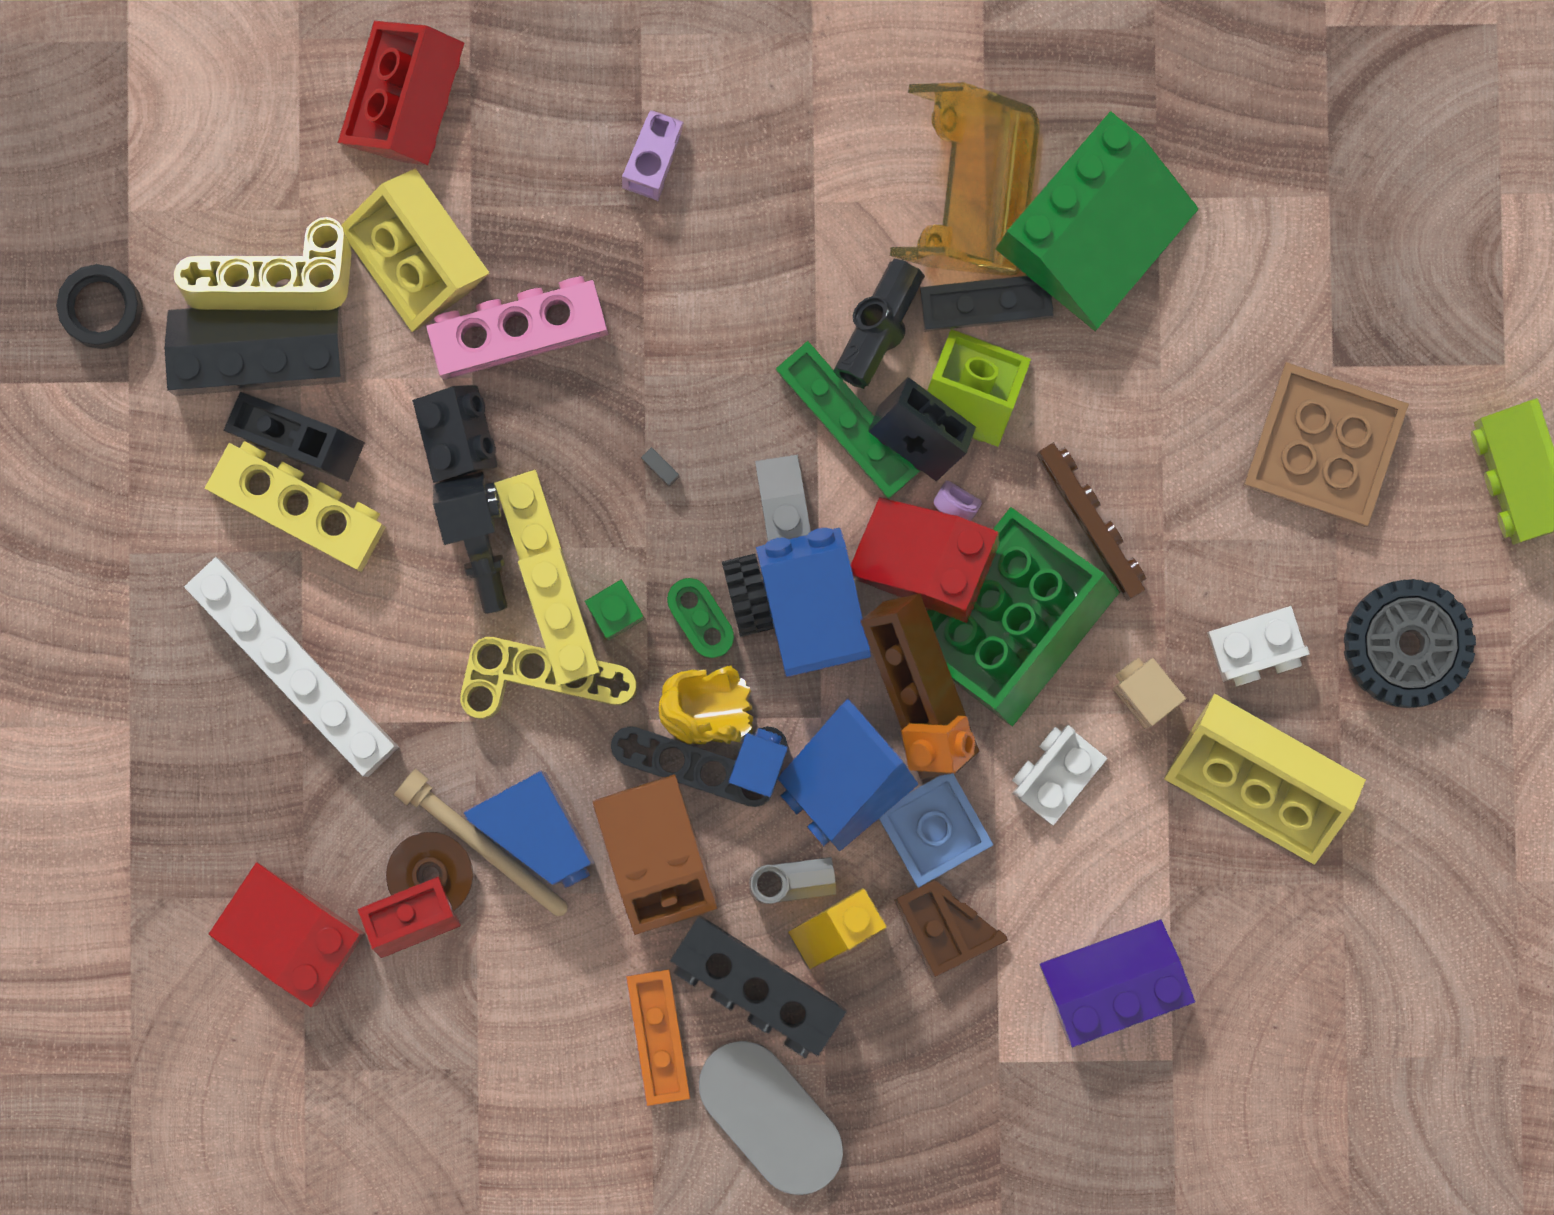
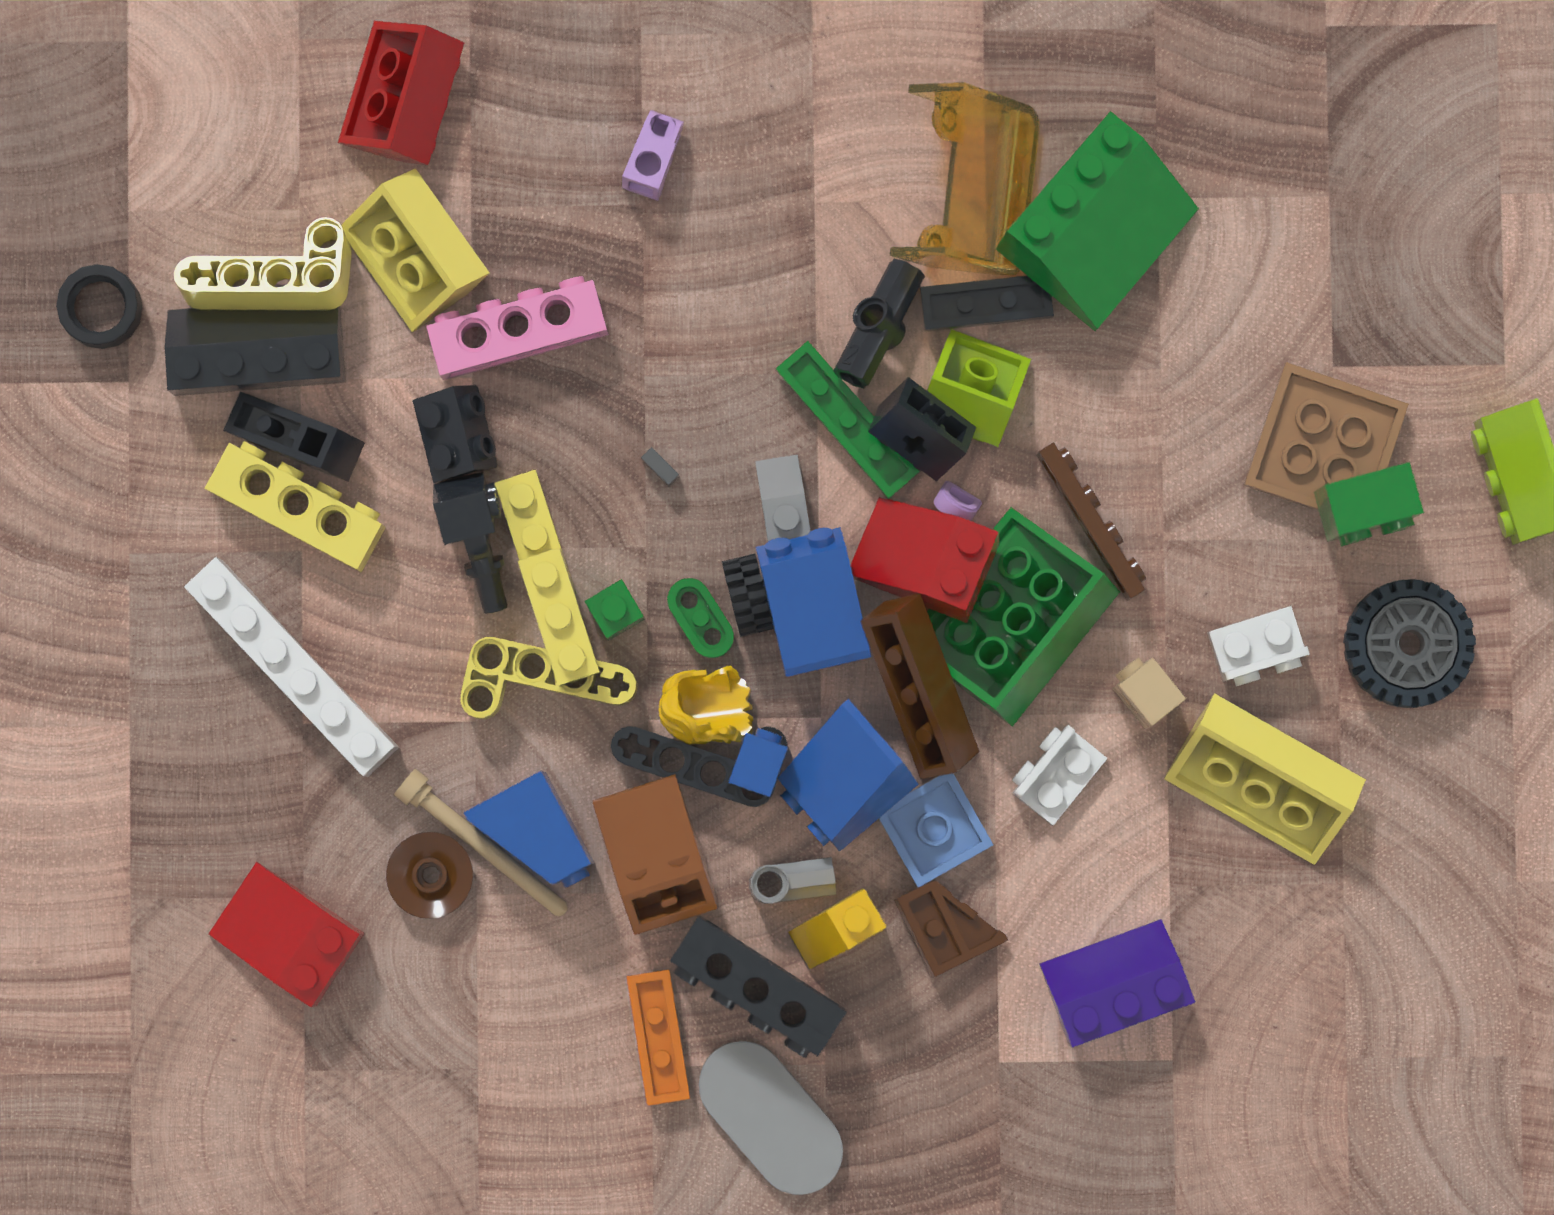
(408, 918): red panel -> none
(938, 746): orange bracket -> none
(1369, 502): none -> green brick

